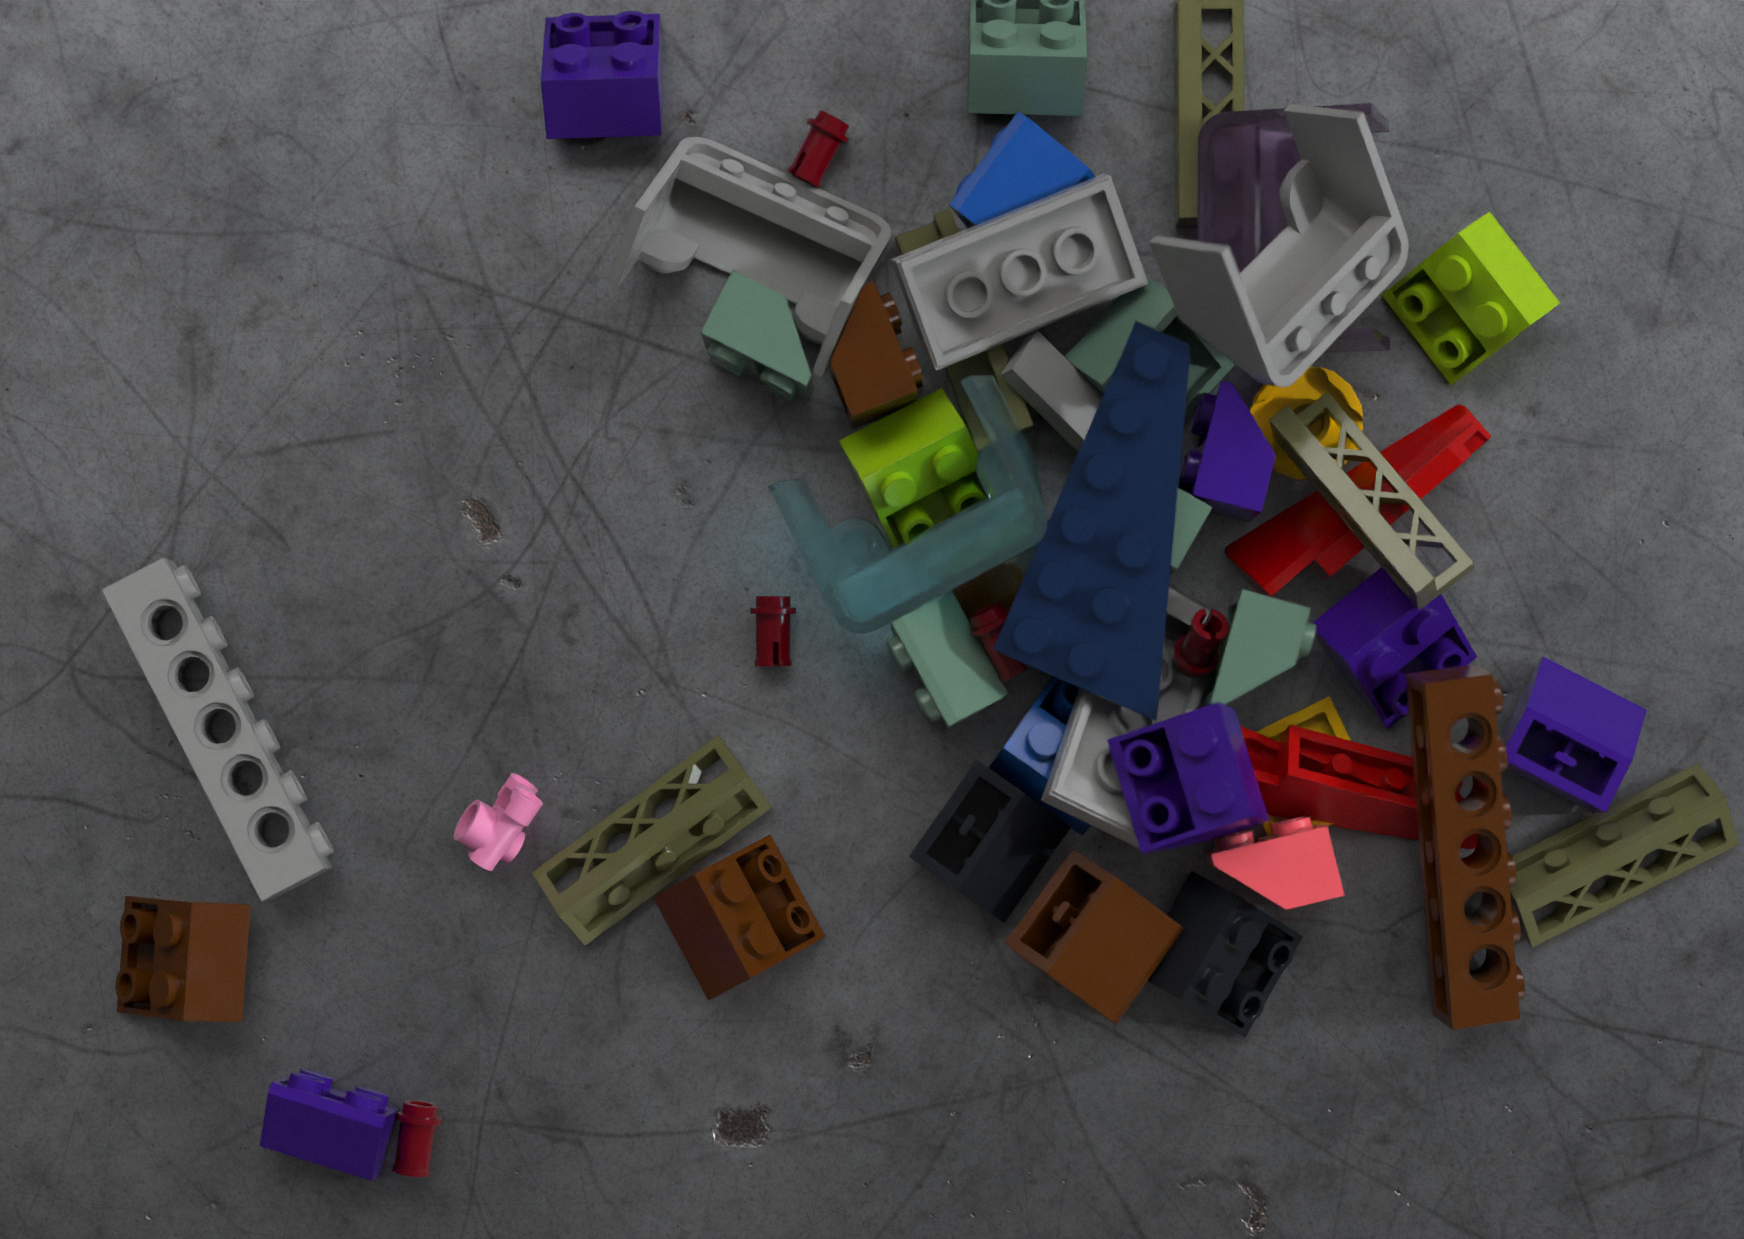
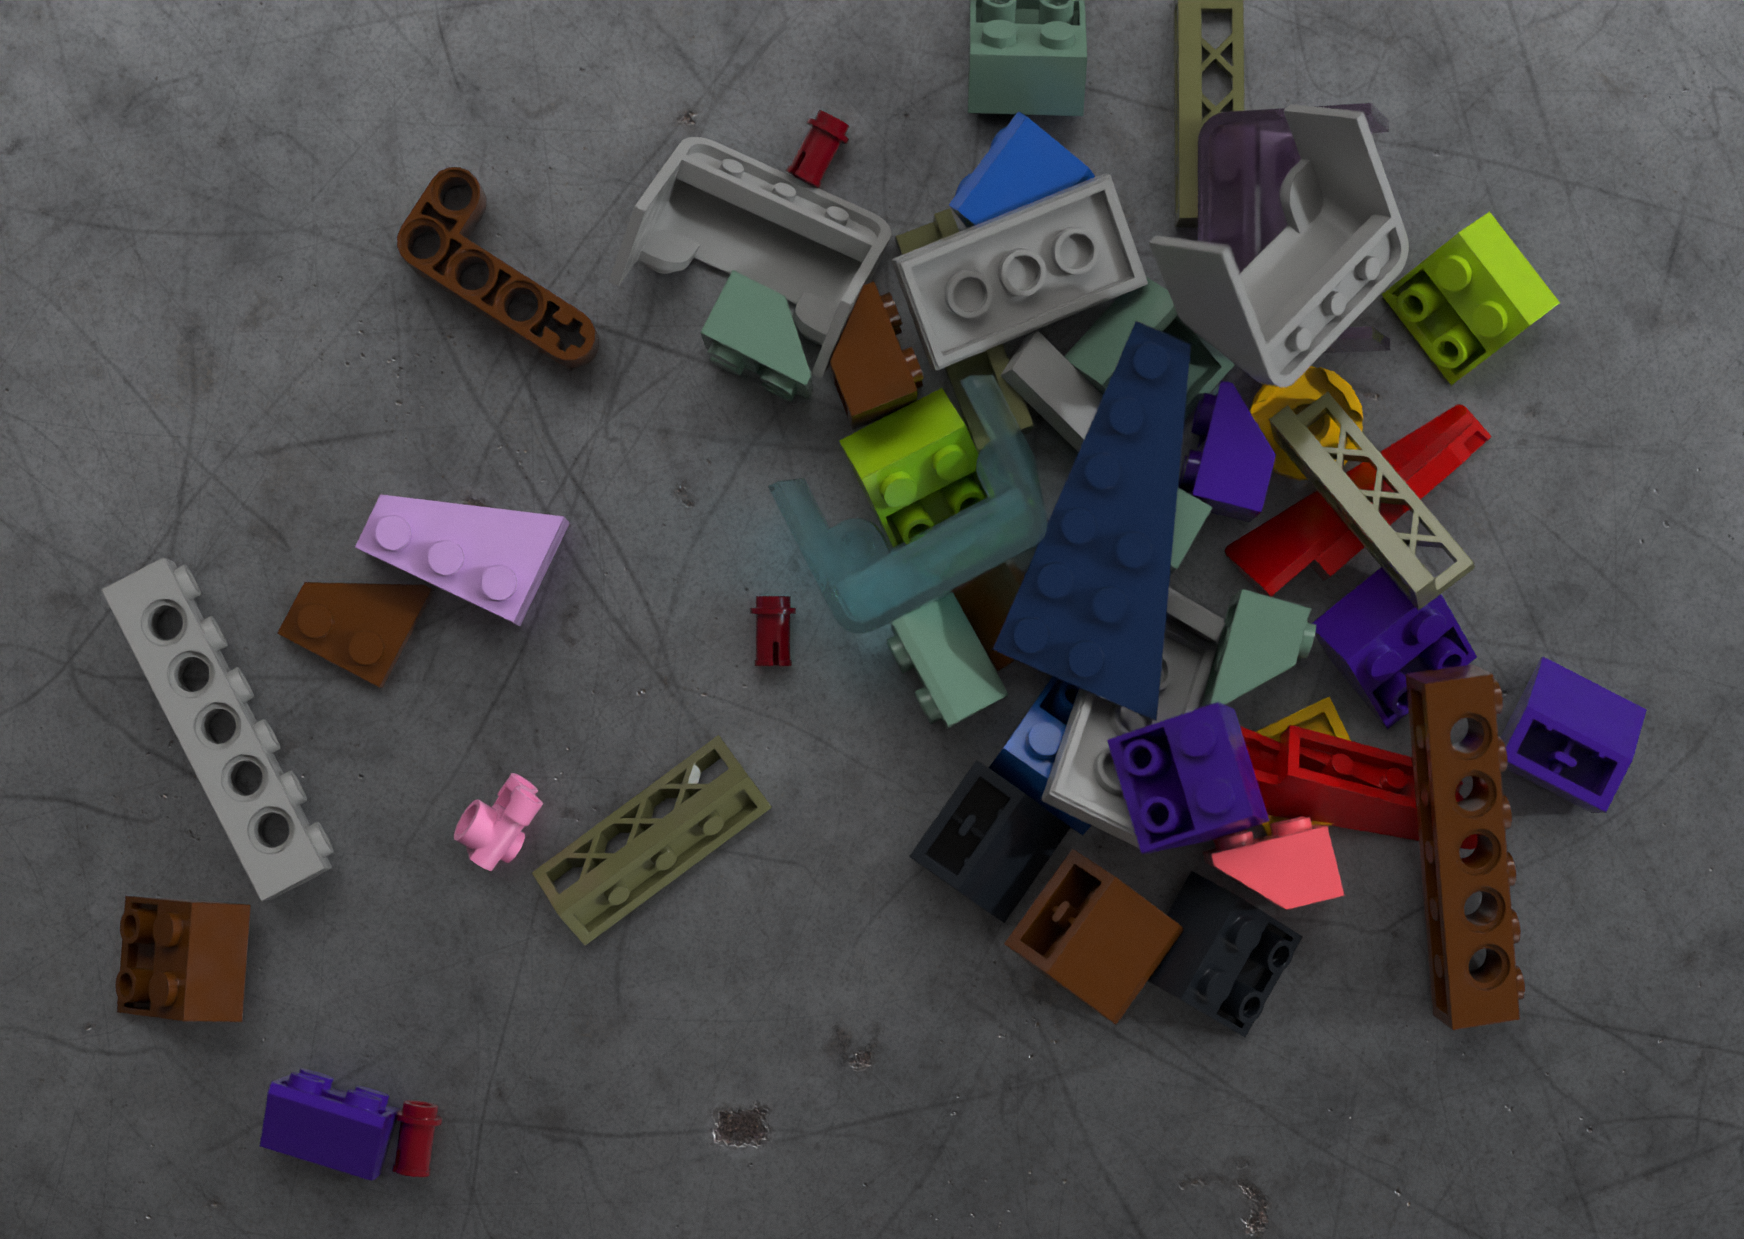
(356, 624): none -> reddish brown wing
(467, 550): none -> lavender wedge
(503, 282): none -> reddish brown beam
(602, 75): dark purple slope -> none
(739, 917): reddish brown slope -> none
(988, 625): dark red pin -> none
(1197, 650): dark red pin -> none
(1615, 846): olive fence -> none

